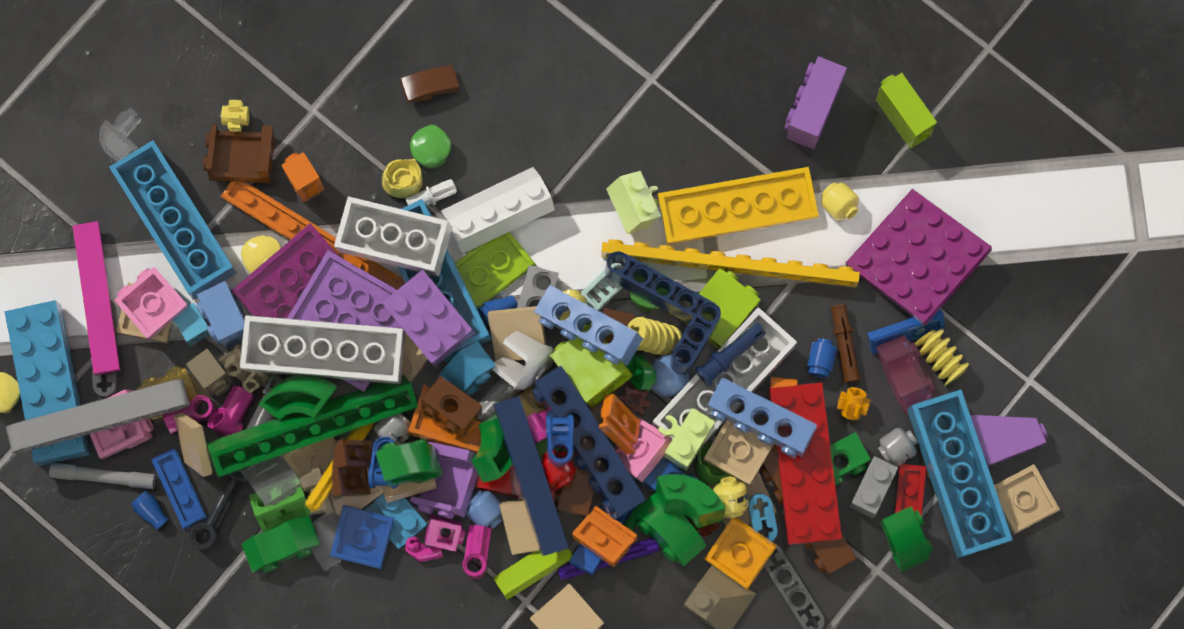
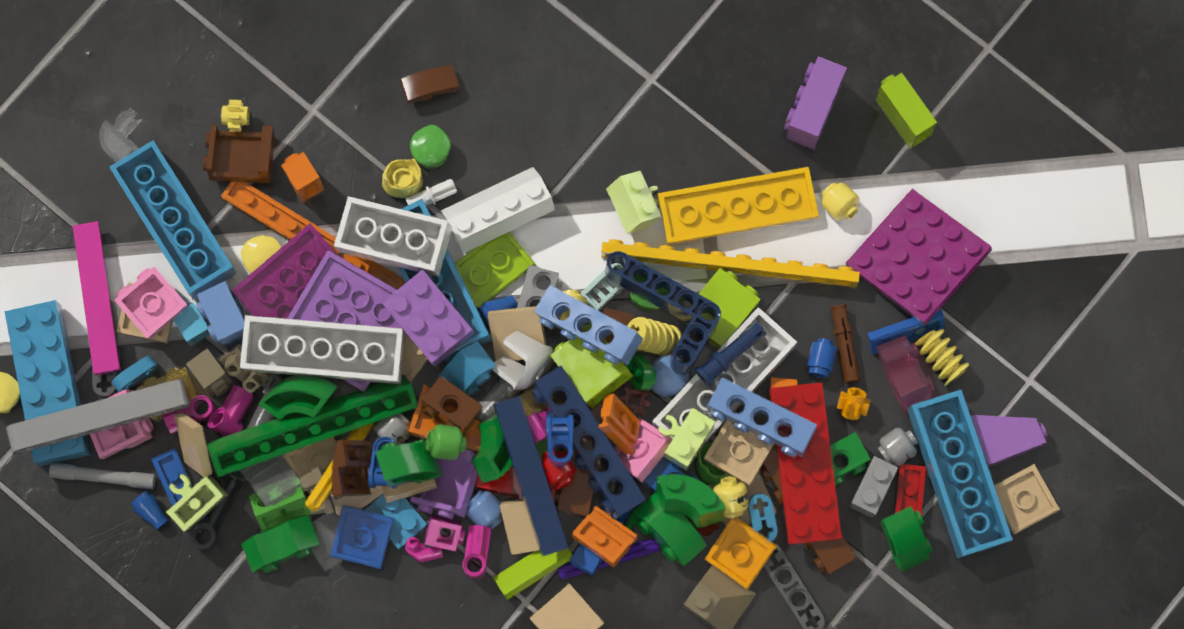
(134, 374): none -> dark azure beam
(195, 501): none -> yellowish green brick
(445, 442): none -> bright green head

